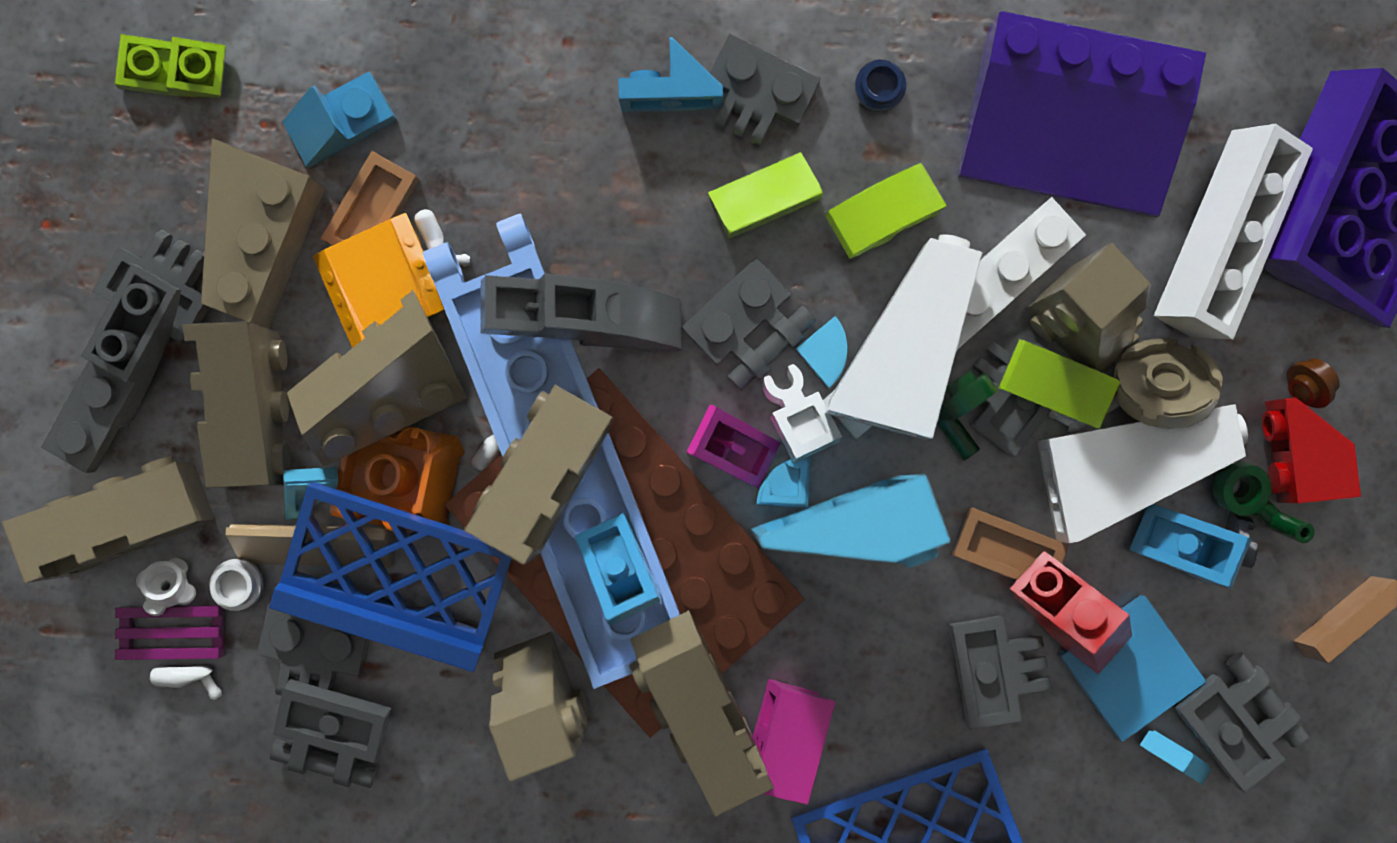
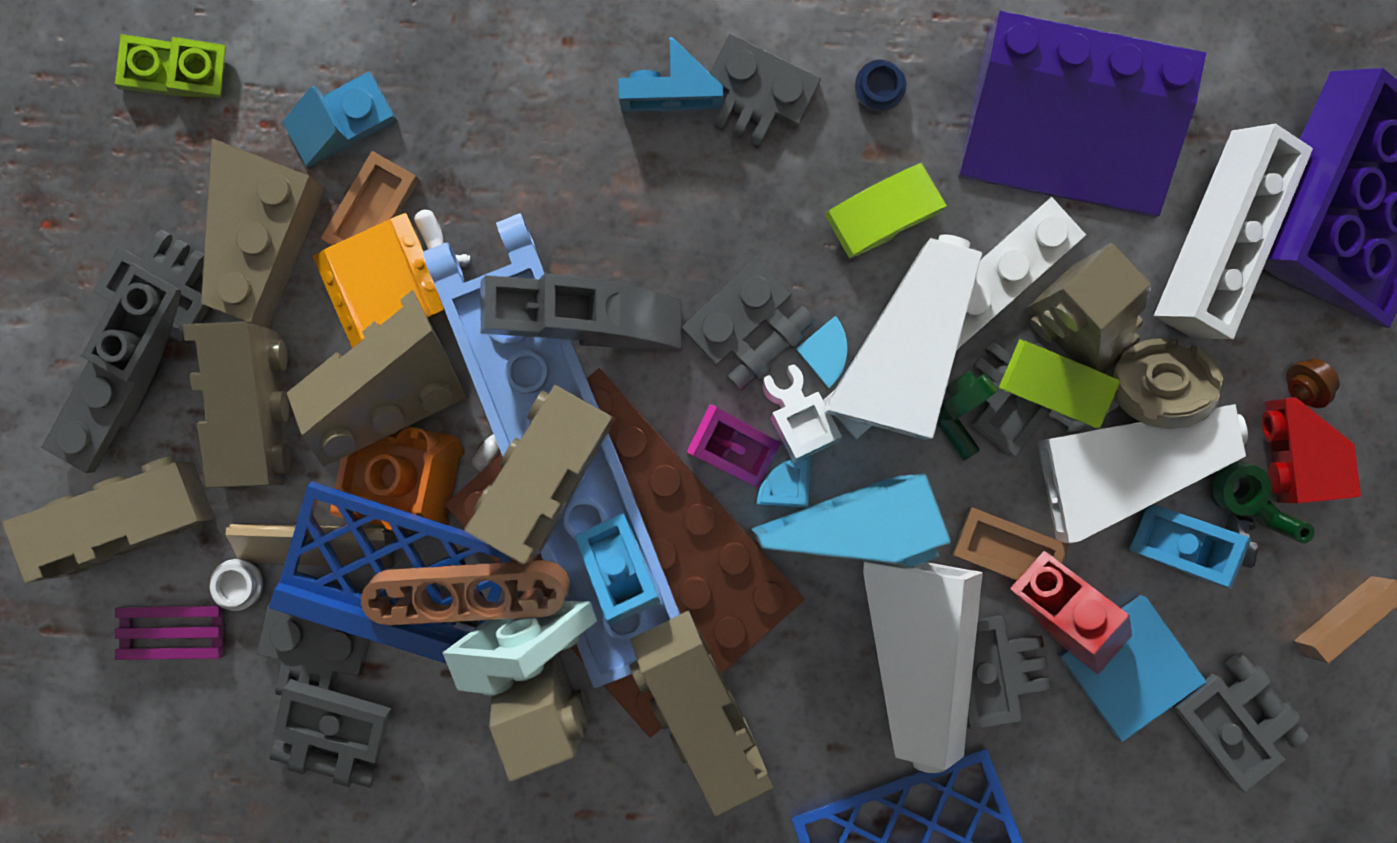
(155, 576): white plate -> none
(180, 676): white piece -> none
(296, 482): medium azure tile -> none
(466, 600): none -> nougat beam
(514, 648): none -> light aqua plate
(765, 195): lime slope -> none
(792, 738): dark pink hinge -> none
(925, 654): none -> white slope
(1176, 756): medium azure tile -> none

